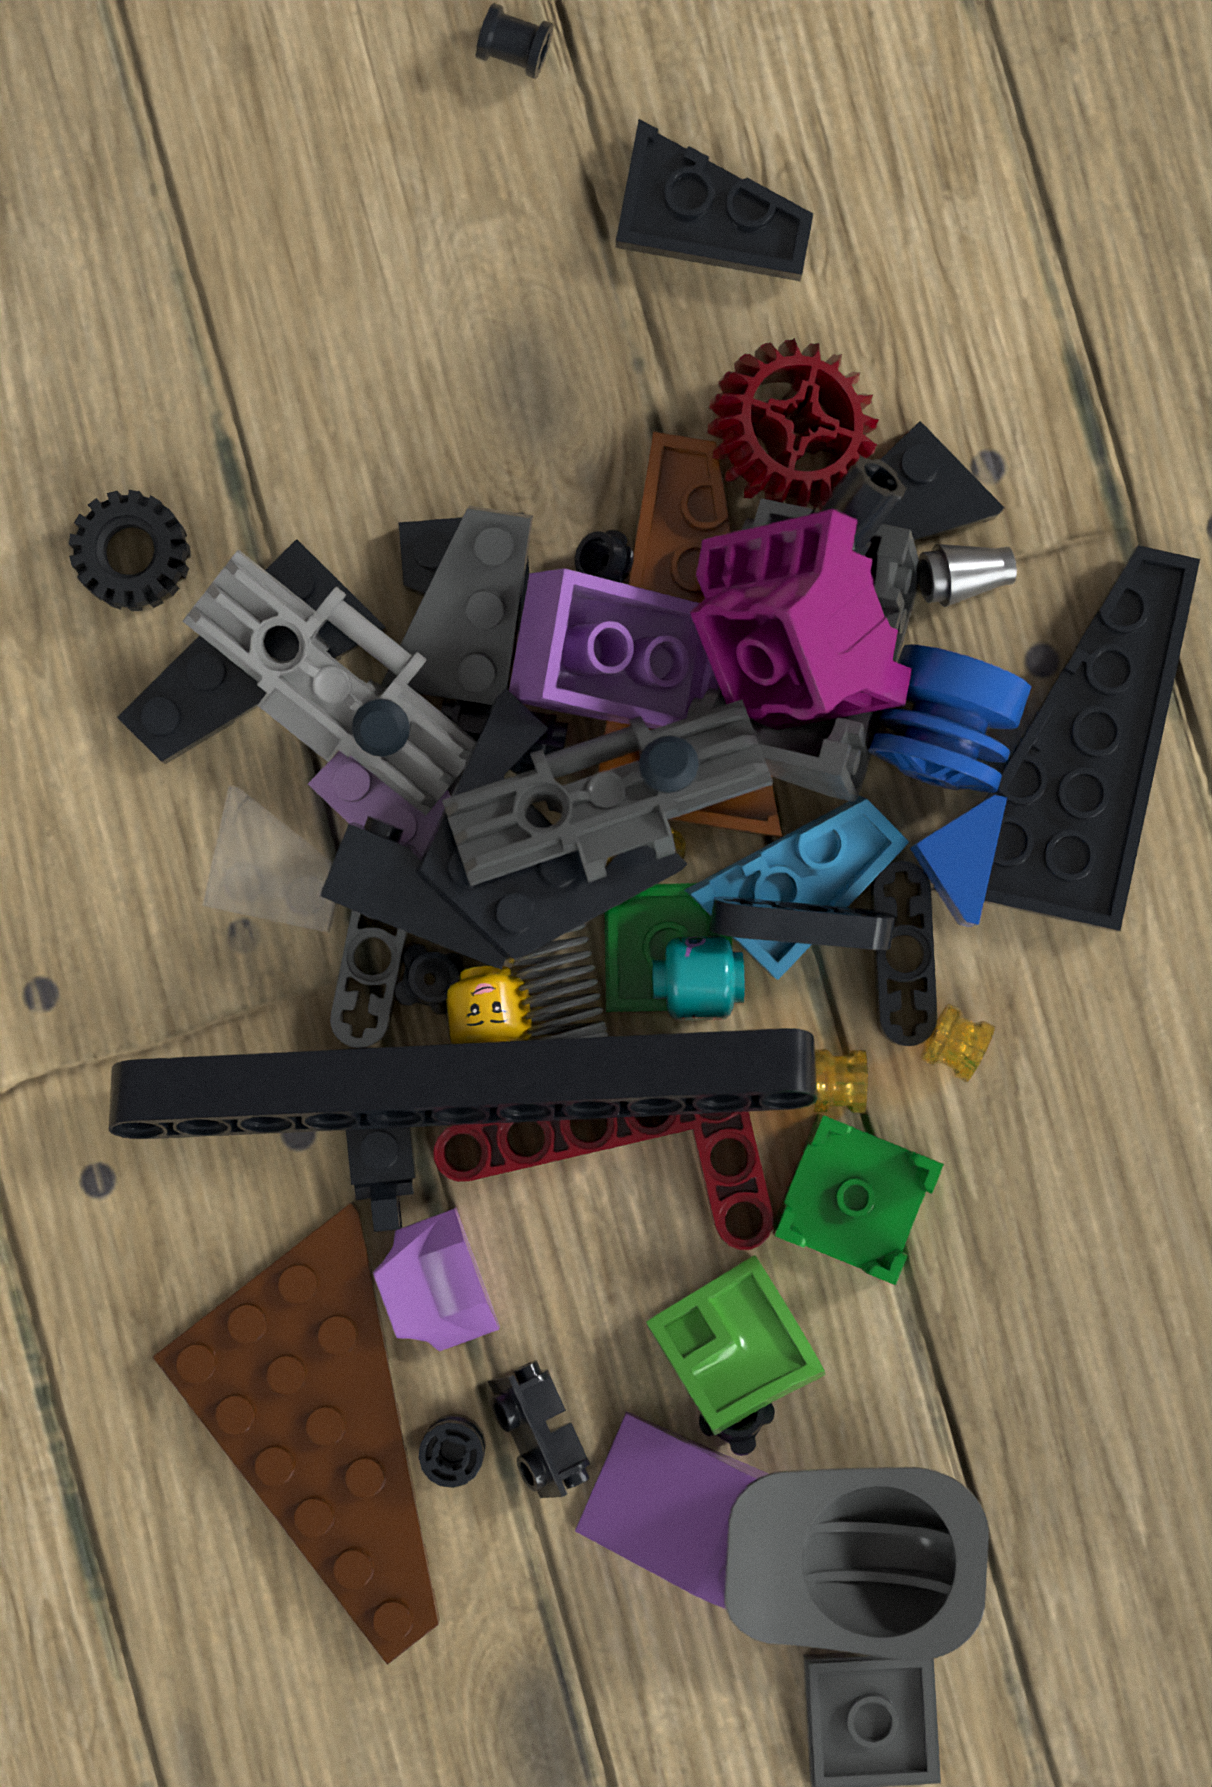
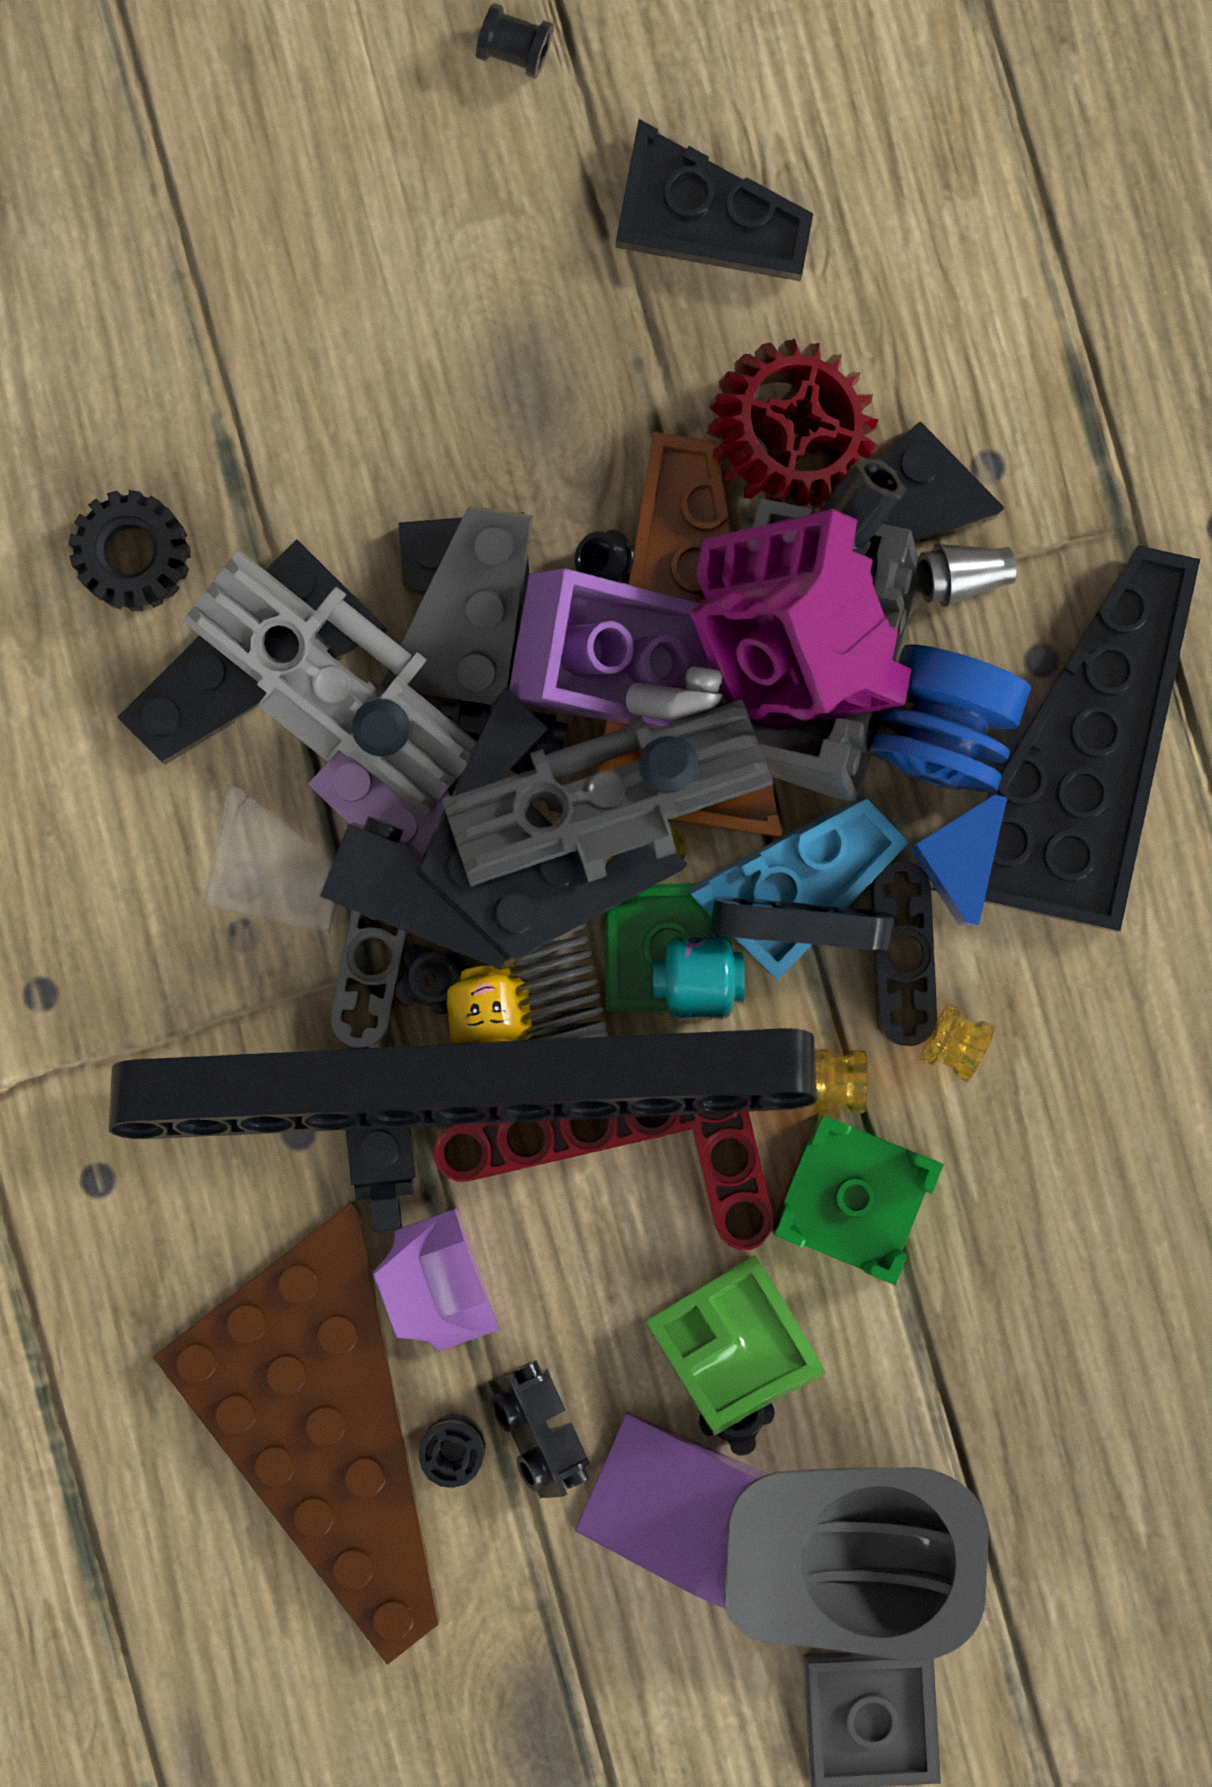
(675, 703): none -> light grey arm

